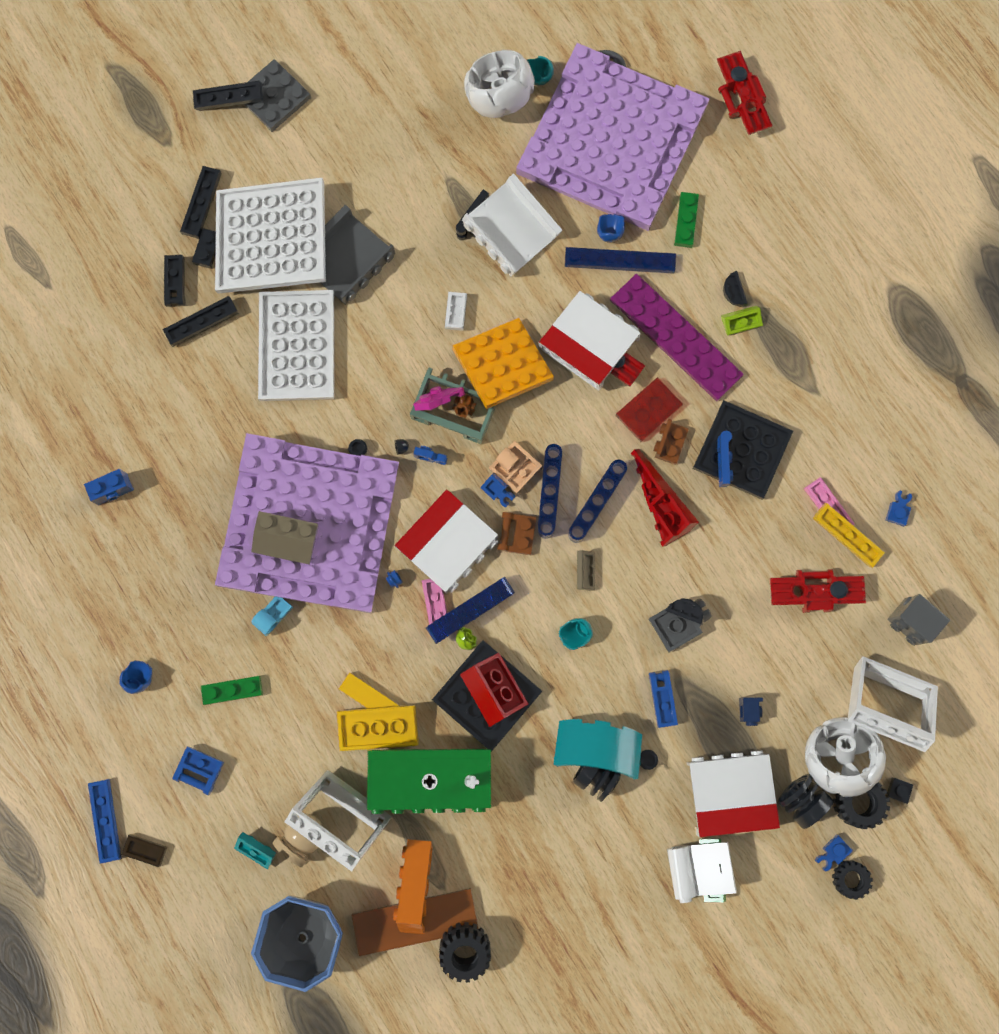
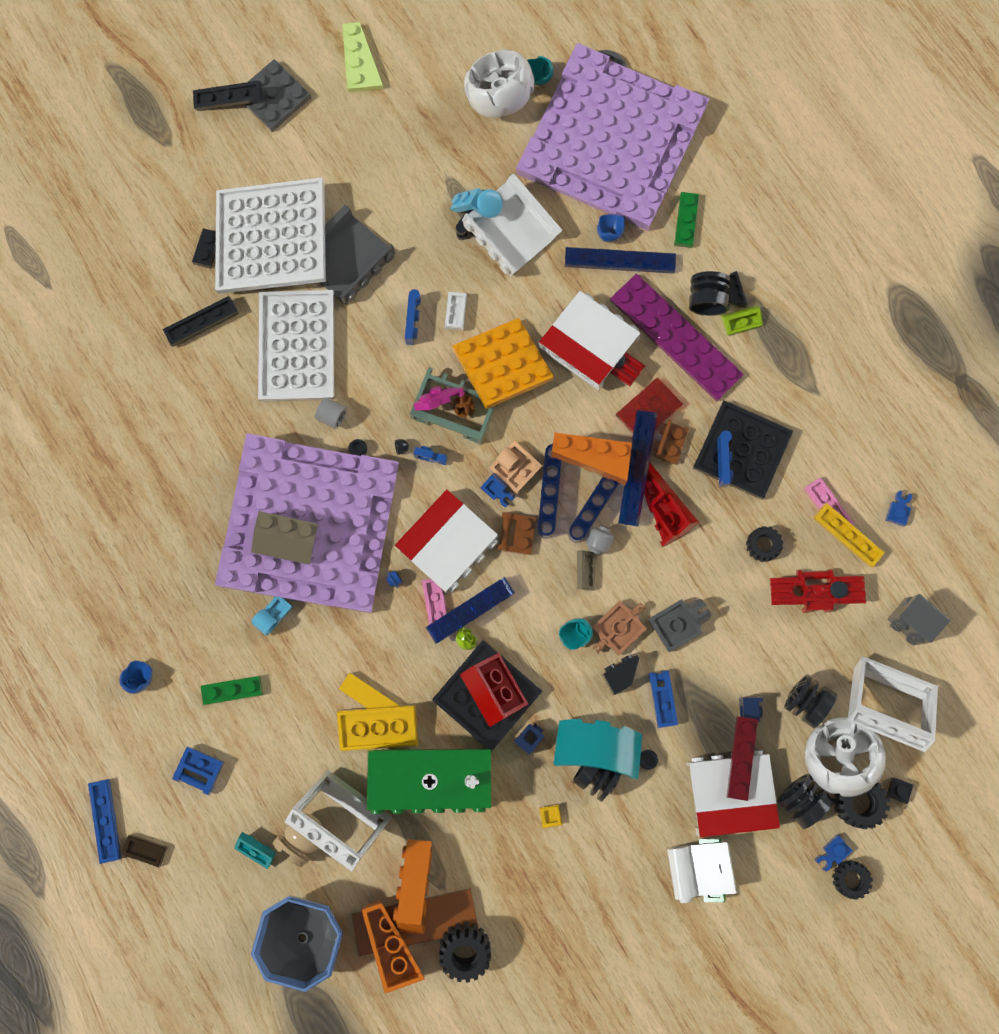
(108, 487): blue brick -> none
(174, 280): black plate -> none
(200, 202): black plate -> none
(330, 413): none -> light grey piece
(359, 63): none -> yellowish green wing
(392, 955): none -> orange wedge
(412, 316): none -> blue plate
(486, 202): none -> medium azure piece
(529, 746): none -> dark blue brick
(550, 816): none -> yellow tile
(597, 455): none -> orange wedge
(599, 540): none -> light grey head
(619, 628): none -> nougat plate
(621, 676): none -> black slope
(638, 468): none -> clear blue plate
(687, 609): black tile -> none
(709, 293): none -> black wheel
(742, 758): none -> dark red plate
(750, 91): red piece -> none
(772, 535): none -> black tyre
(807, 699): none -> black wheel

